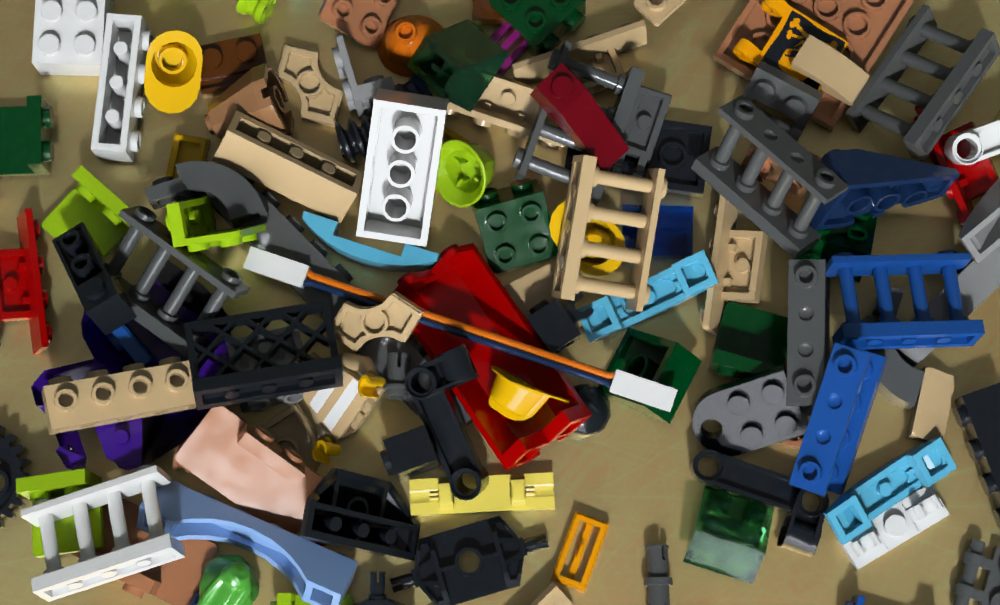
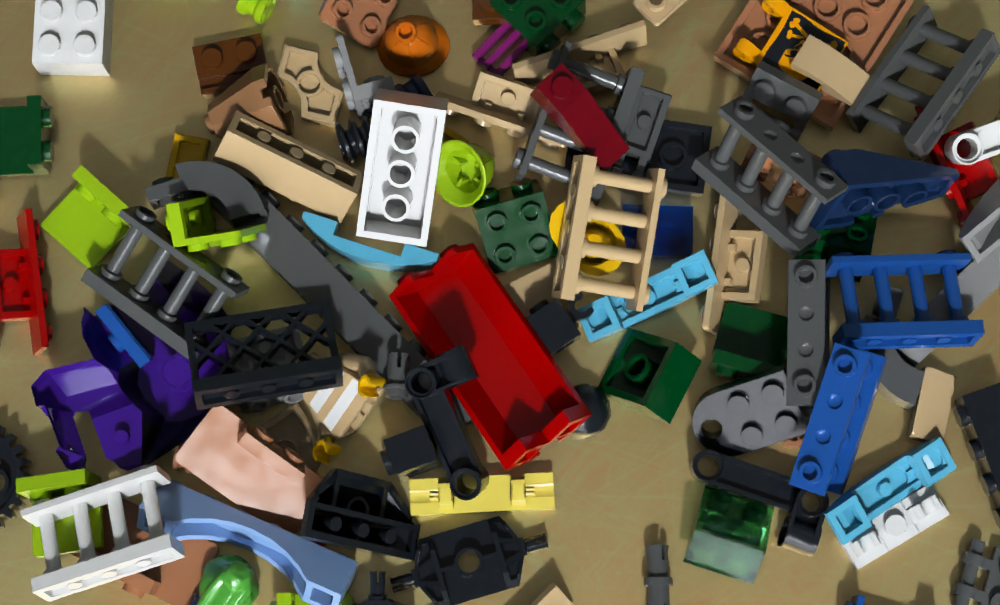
(93, 279): black slope -> none
(118, 396): tan brick -> none
(120, 88): white brick -> none
(173, 71): yellow piece -> none
(392, 318): tan tile -> none
(458, 62): clear green slope -> none
(515, 397): yellow piece -> none
(569, 580): light orange tile -> none
(623, 383): piece -> none

